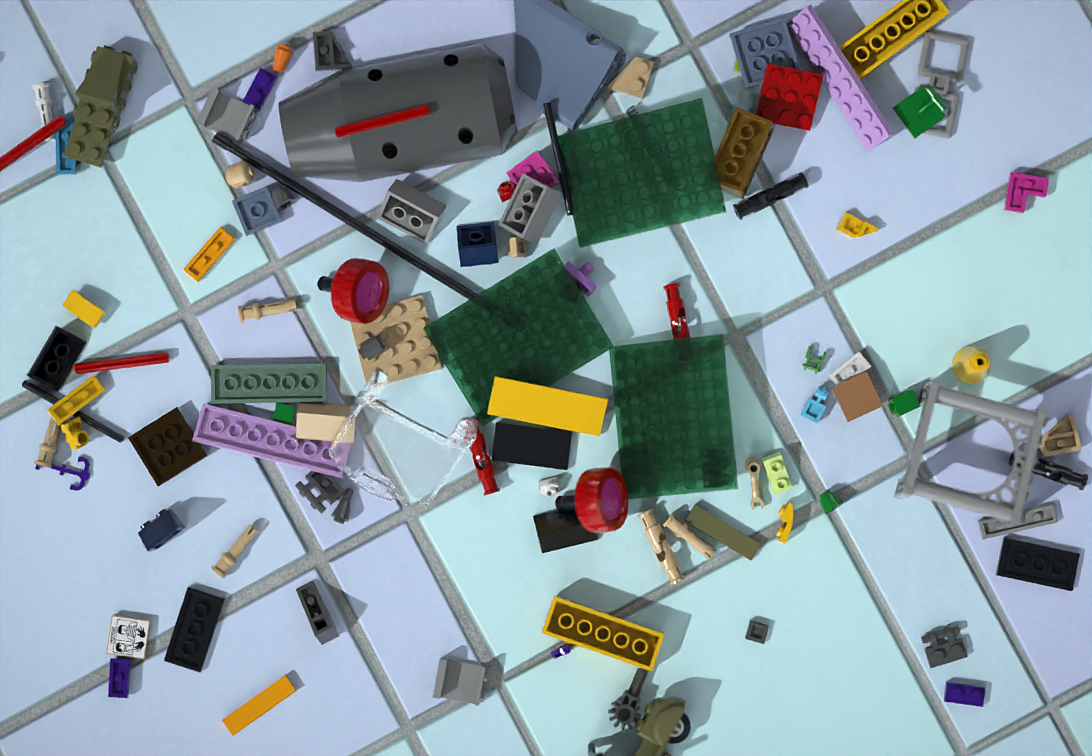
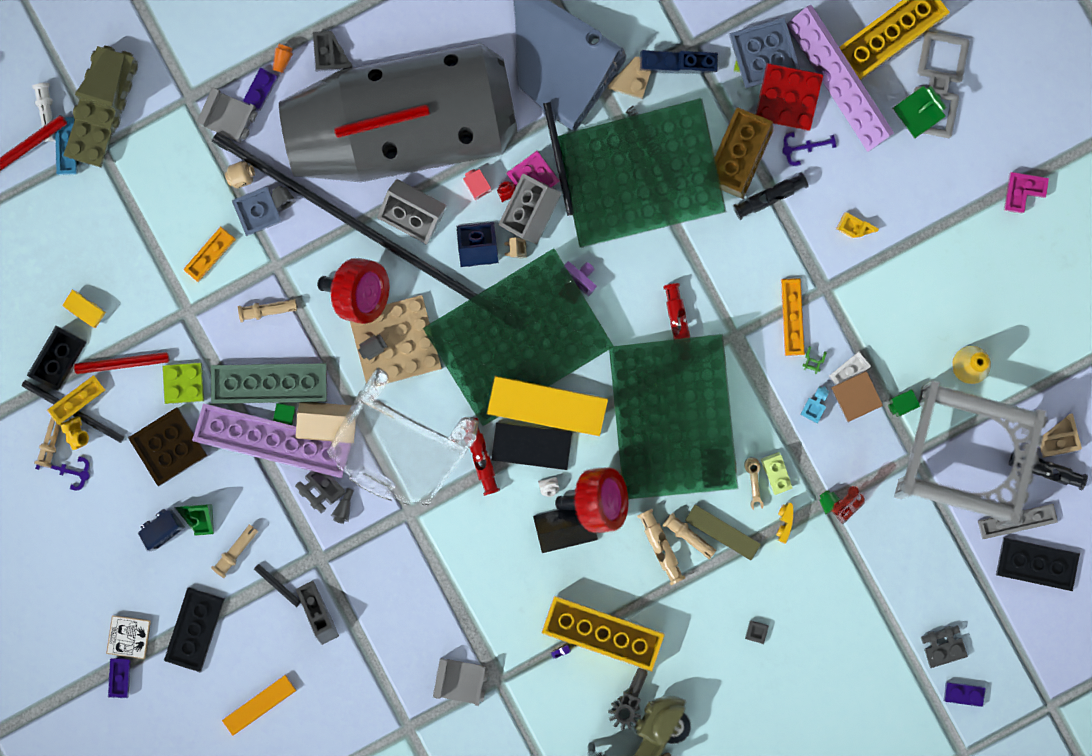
(183, 383): none -> lime plate
(198, 518): none -> green slope
(277, 585): none -> black bar
(476, 184): none -> coral brick
(679, 62): none -> dark blue slope
(787, 150): none -> dark purple piece
(792, 317): none -> light orange tile
(849, 505): none -> clear red plate

